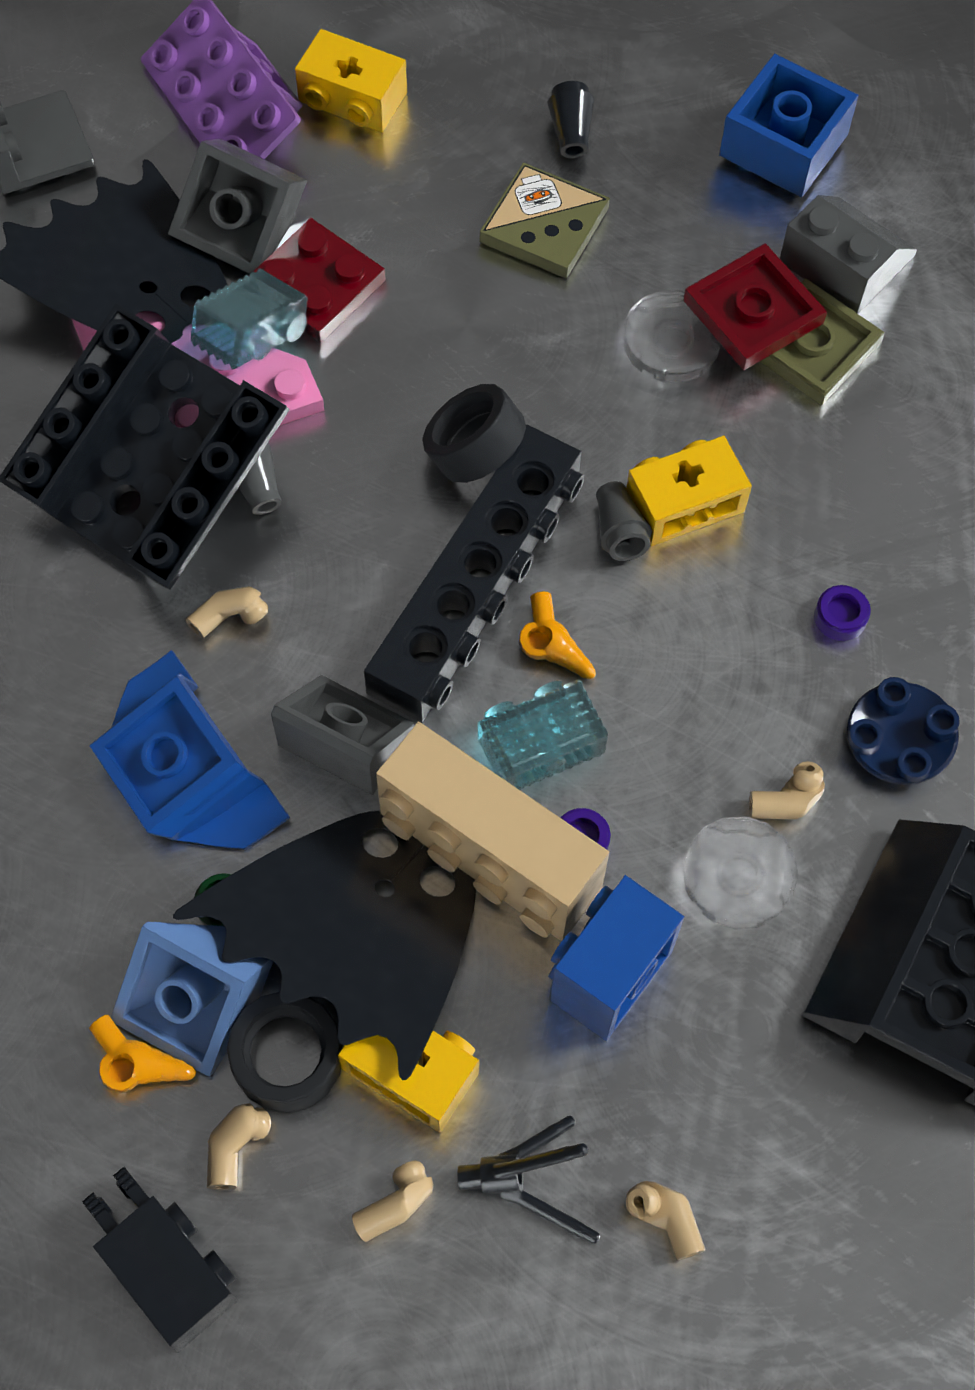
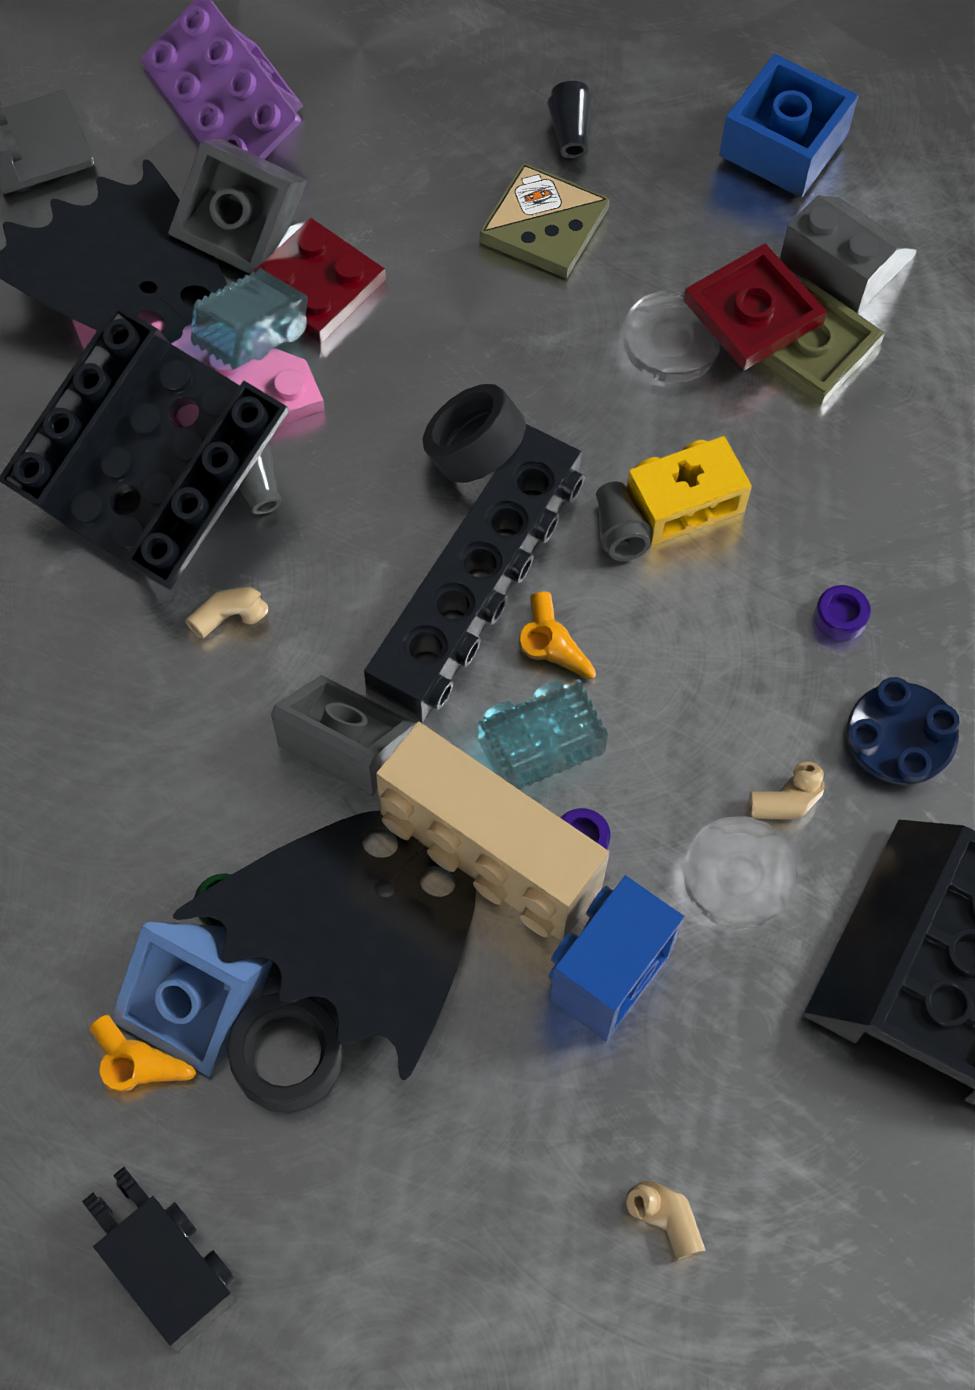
(181, 767): blue piece -> none
(227, 1140): tan arm -> none
(351, 80): yellow brick -> none
(398, 1206): tan arm -> none
(431, 1090): yellow brick -> none
(505, 1175): black plant -> none

